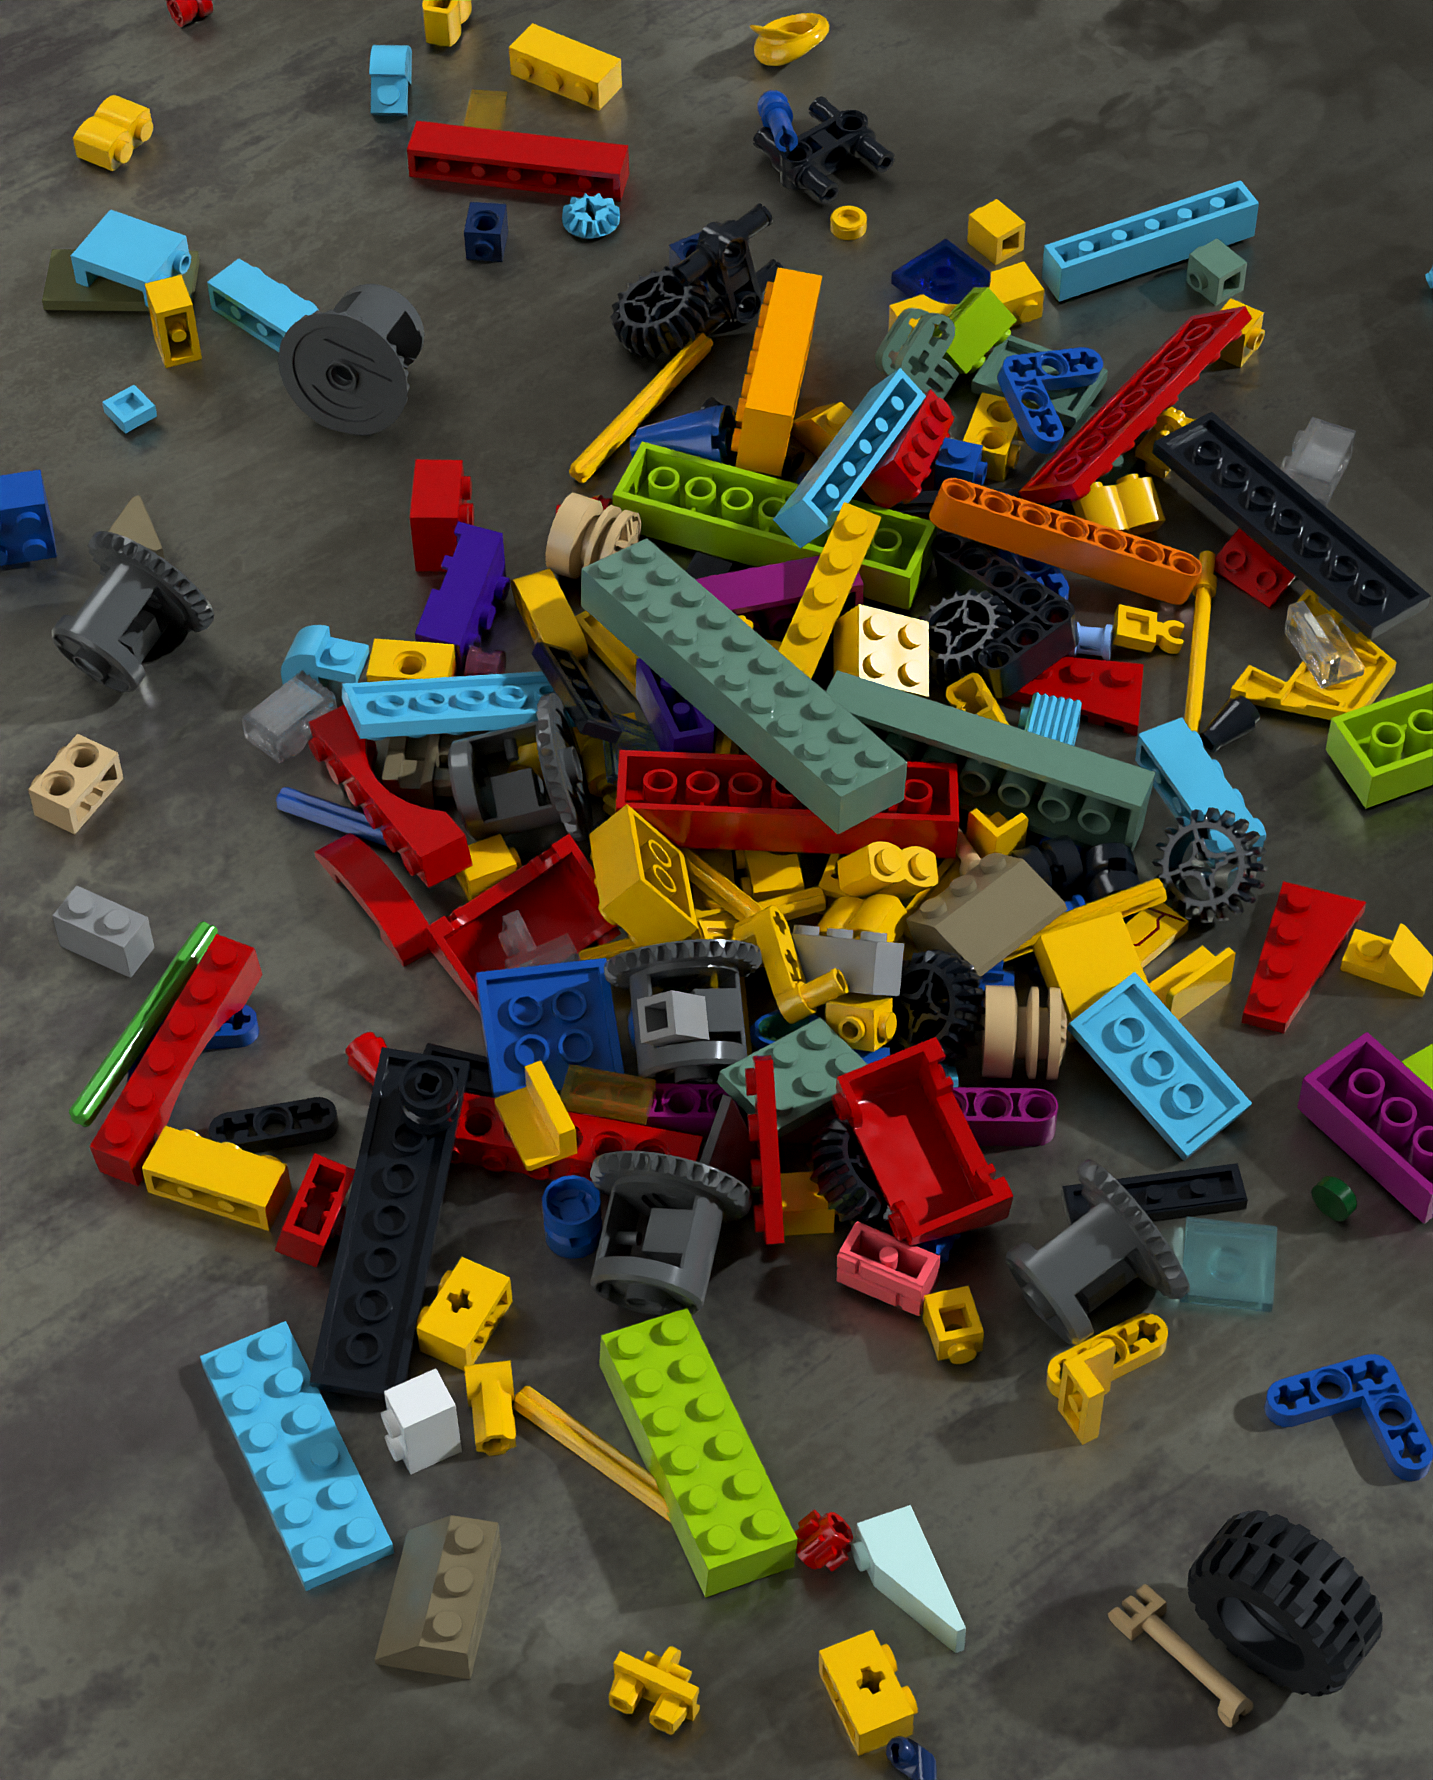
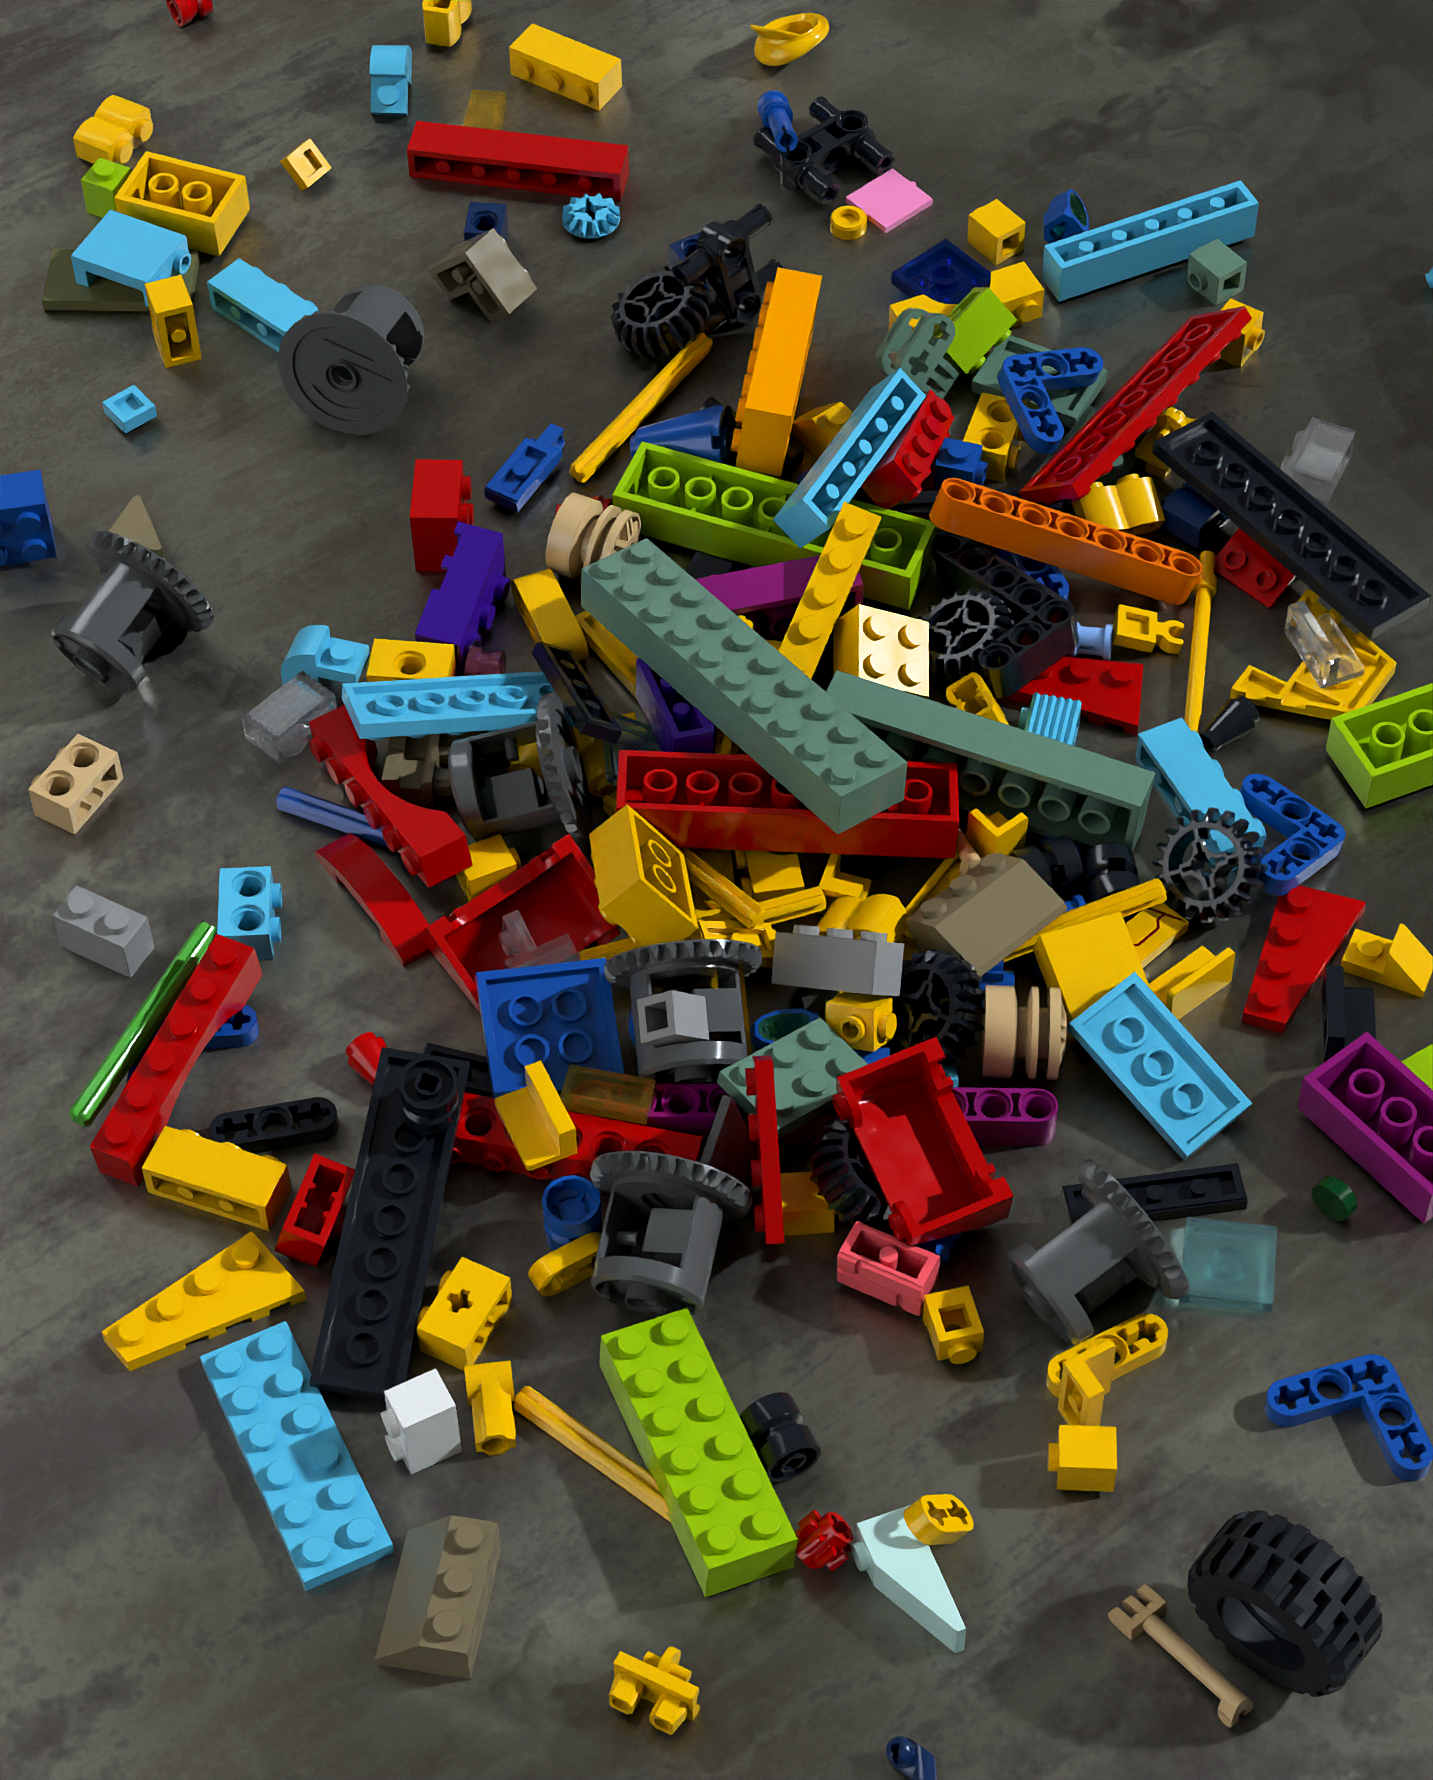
(102, 185): none -> lime brick
(186, 199): none -> yellow brick
(224, 1290): none -> yellow wing
(248, 908): none -> medium azure brick
(305, 164): none -> yellow plate
(485, 271): none -> dark tan brick
(526, 469): none -> blue hinge
(565, 1265): none -> yellow beam
(779, 1437): none -> black wheel
(792, 993): yellow beam -> none
(871, 1713): yellow brick -> none
(887, 870): yellow brick -> none
(889, 200): none -> bright pink piece
(938, 1519): none -> yellow beam
(1065, 217): none -> blue rock
(1084, 1458): none -> yellow brick
(1191, 516): none -> dark blue brick
(1312, 835): none -> blue beam
(1345, 1012): none -> black panel

